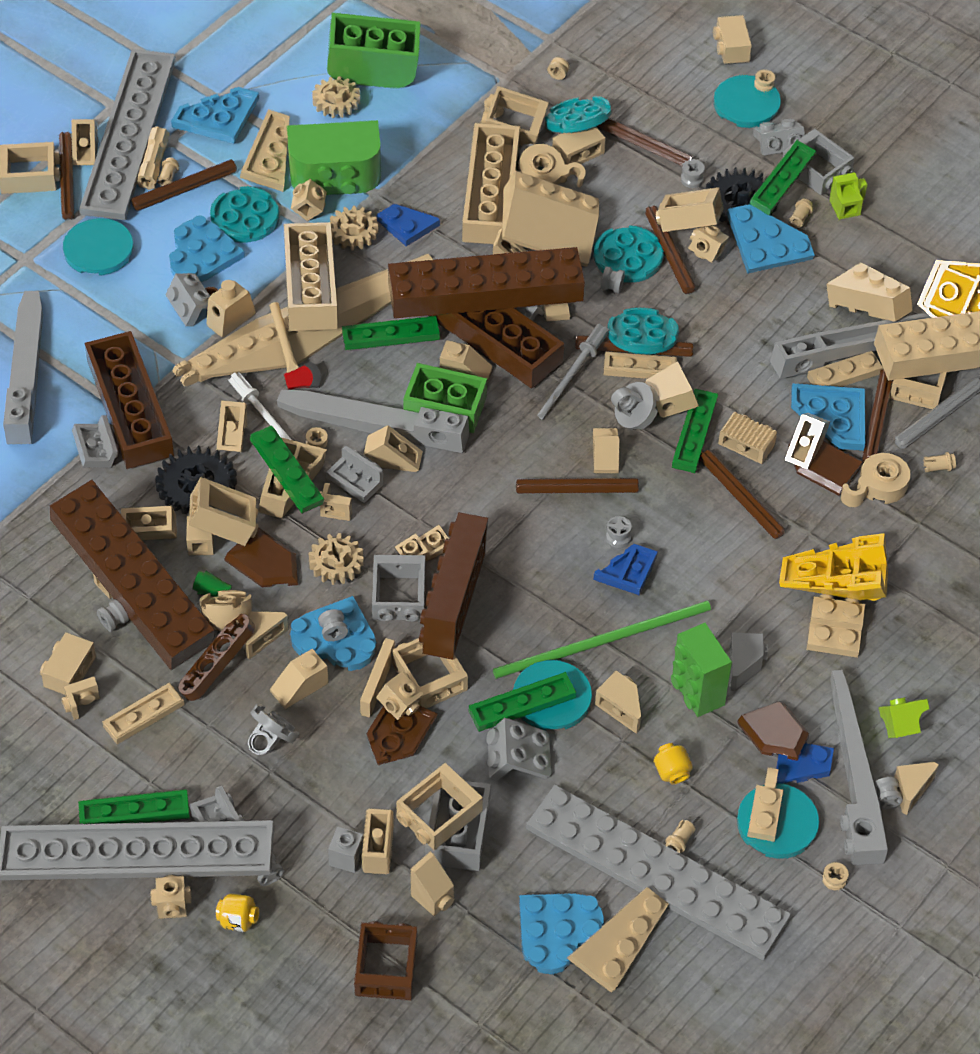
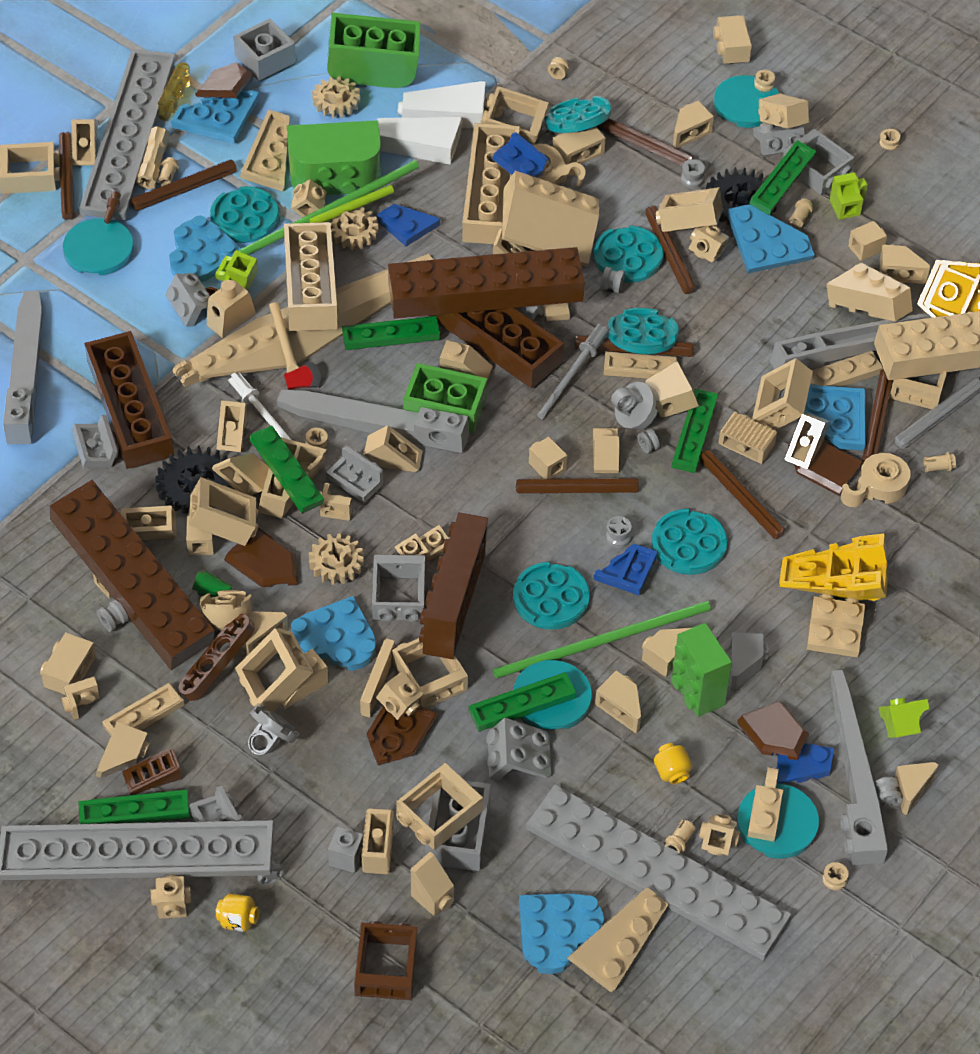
(112, 206): none -> reddish brown piece
(122, 749): none -> tan slope
(157, 761): none -> reddish brown slope
(174, 90): none -> clear yellow plate
(225, 82): none -> tile
(238, 268): none -> lime brick
(243, 473): none -> tan slope
(264, 49): none -> light grey brick
(294, 660): none -> tan window
(333, 625): light grey wheel -> none
(352, 205): none -> lime bar
(369, 188): none -> bright green piece
(421, 137): none -> white slope
(448, 101): none -> white slope
(521, 157): none -> blue bracket
(547, 458): none -> tan brick
(551, 595): none -> teal tile
(648, 441): none -> light grey bush
(660, 650): none -> tan slope
(689, 541): none -> teal tile
(692, 123): none -> tan slope
(716, 843): none -> tan brick
(783, 111): none -> tan brick
(796, 381): none -> tan window
(867, 240): none -> tan brick
(890, 133): none -> tan bush
(903, 264): none -> tan slope

